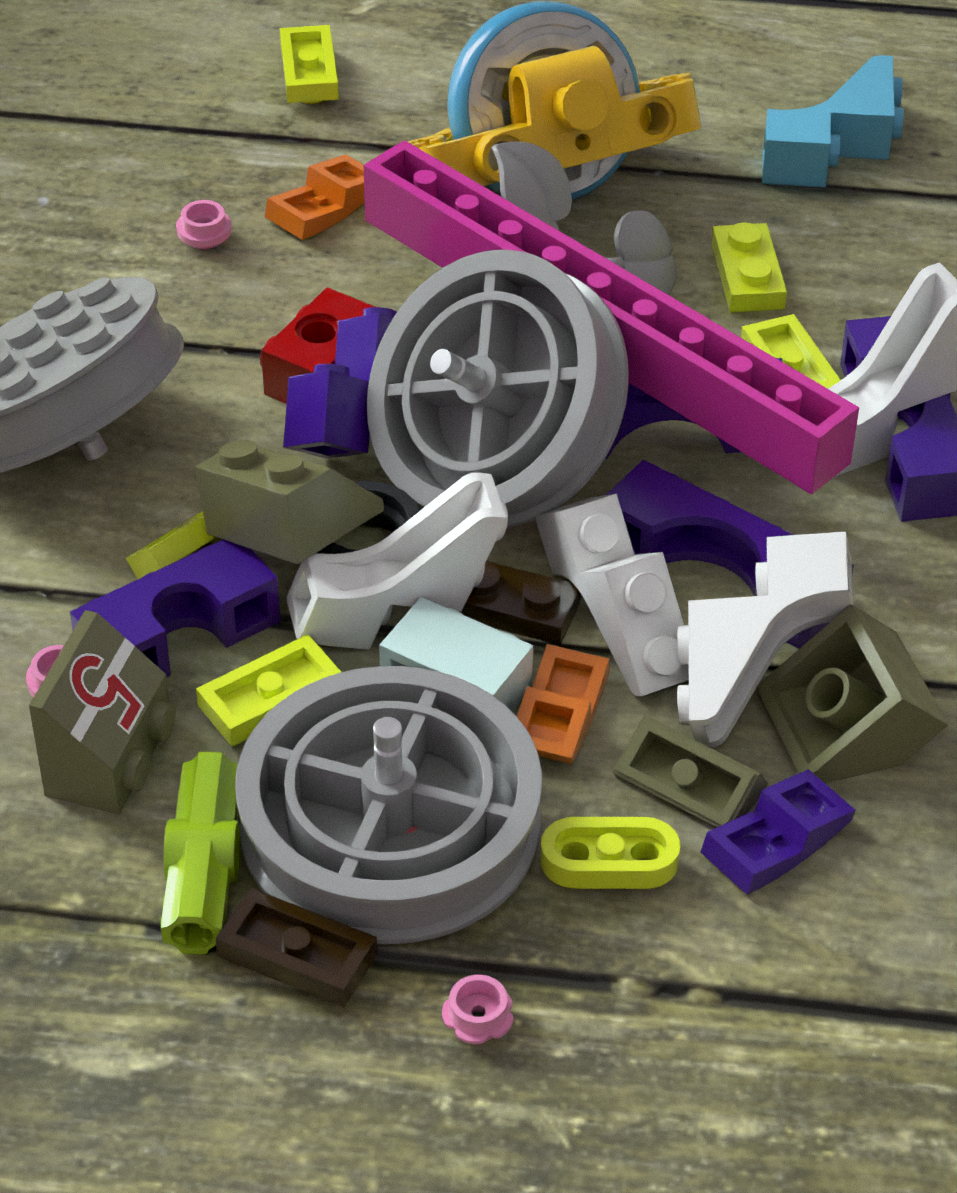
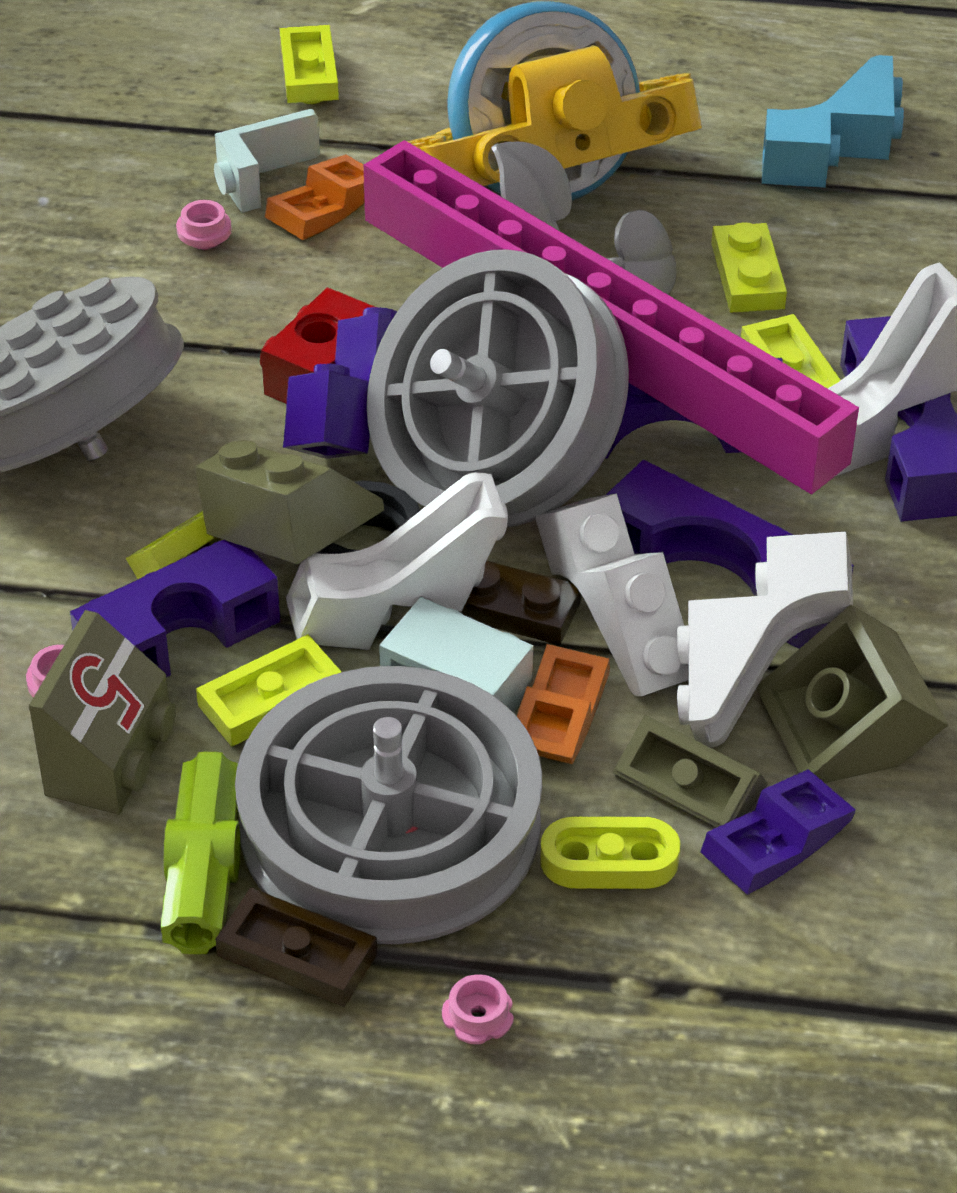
(262, 148): none -> light aqua bracket

